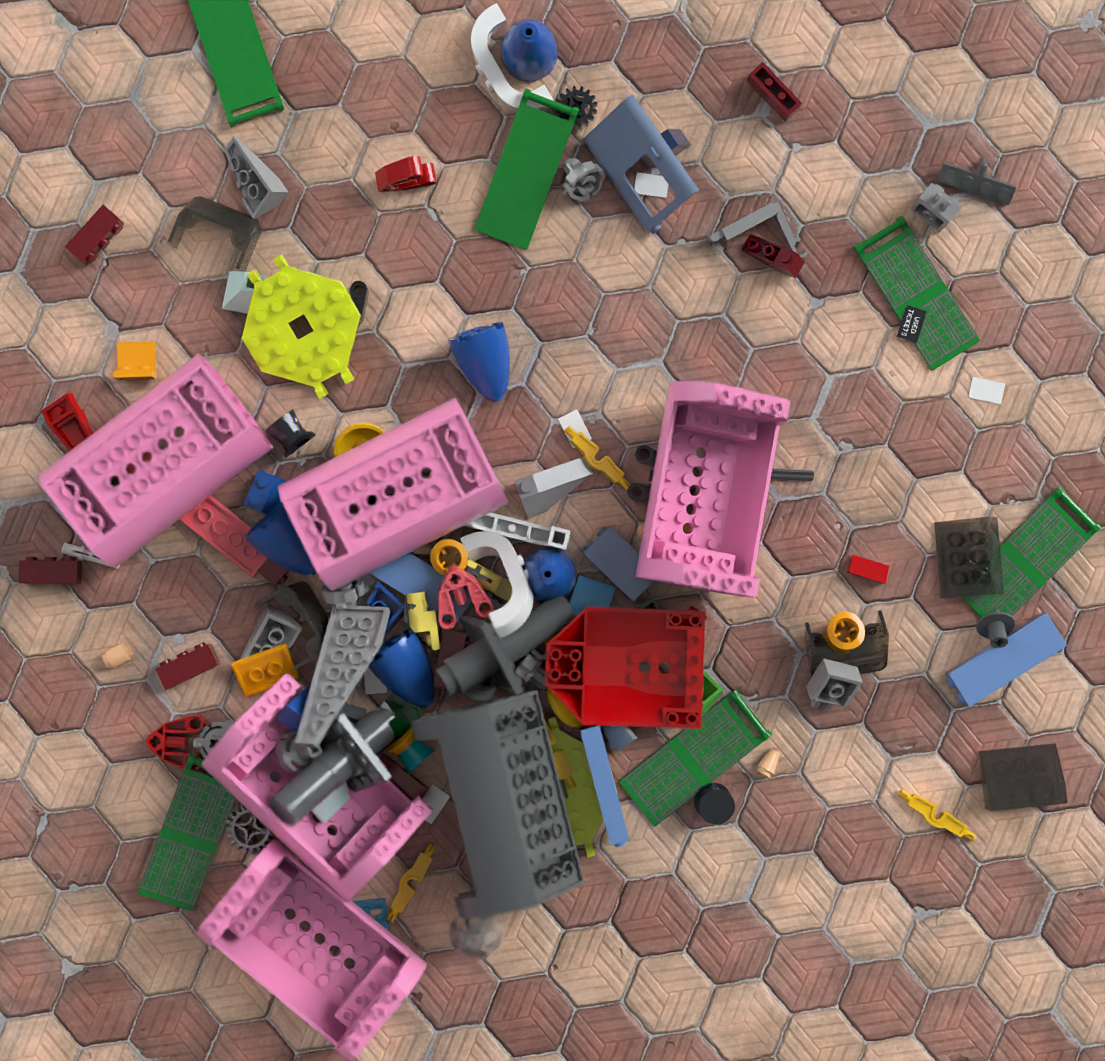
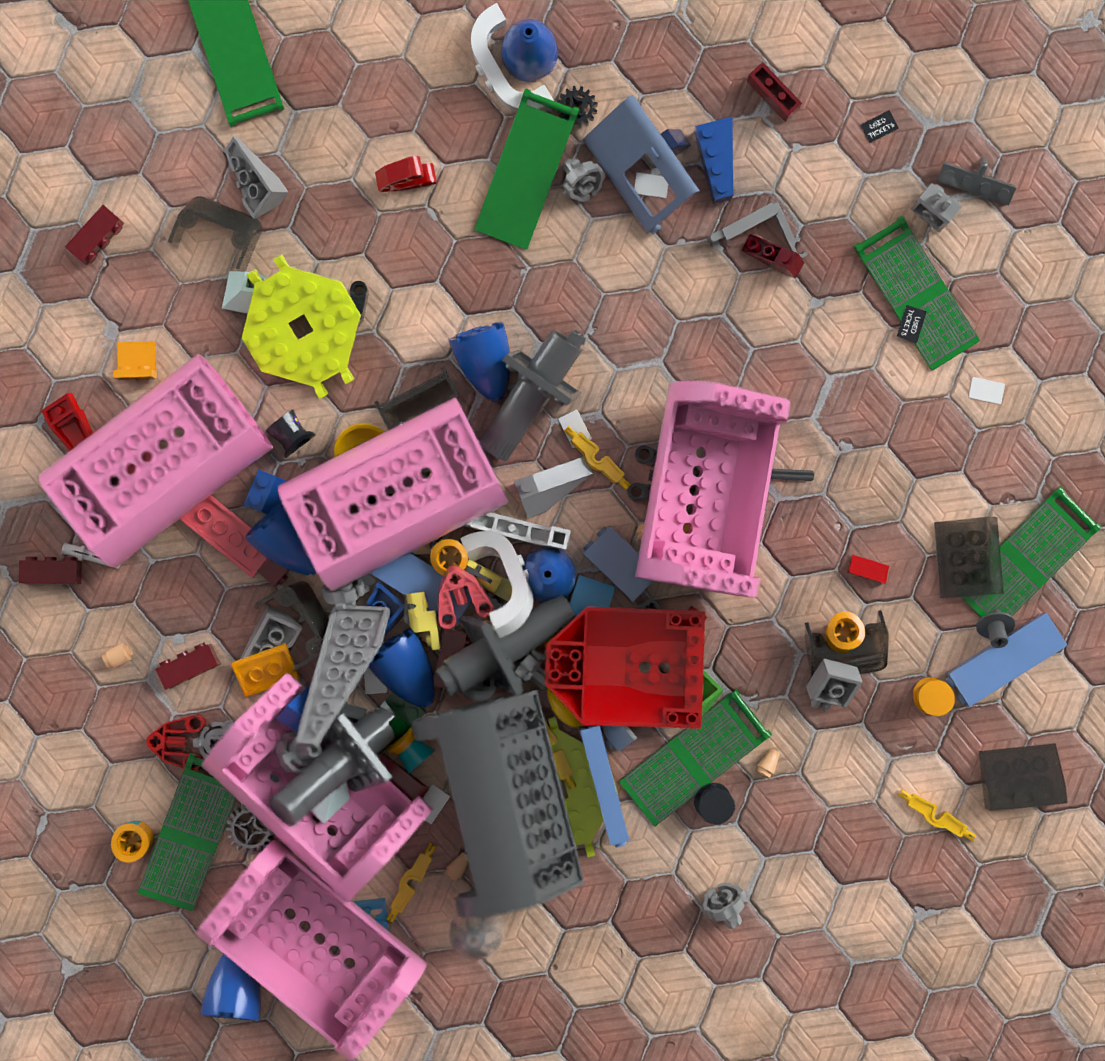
(131, 841): none -> light orange hat
(231, 993): none -> blue cylinder
(417, 400): none -> clear smoke windscreen
(457, 867): none -> light nougat cone
(537, 384): none -> dark grey piece
(716, 154): none -> blue wedge
(726, 905): none -> light grey piece
(879, 126): none -> black sticker
(933, 696): none -> light orange hat

